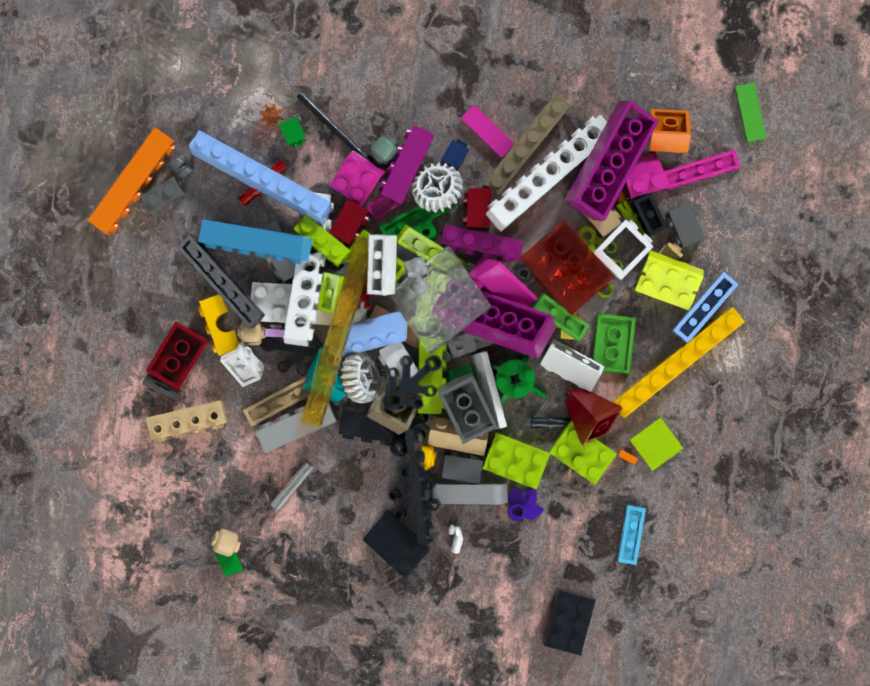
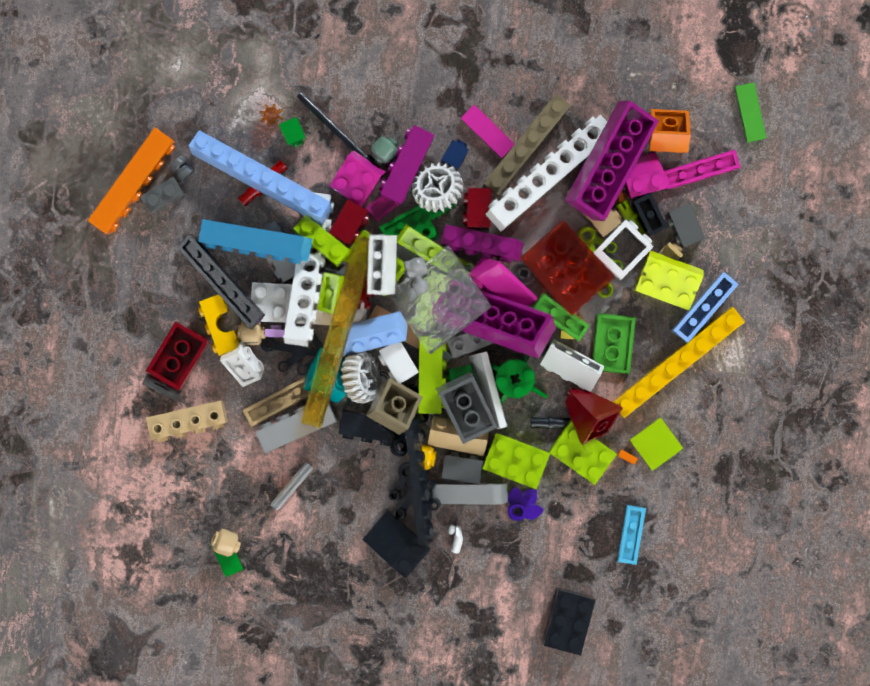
(409, 384): black plant -> none

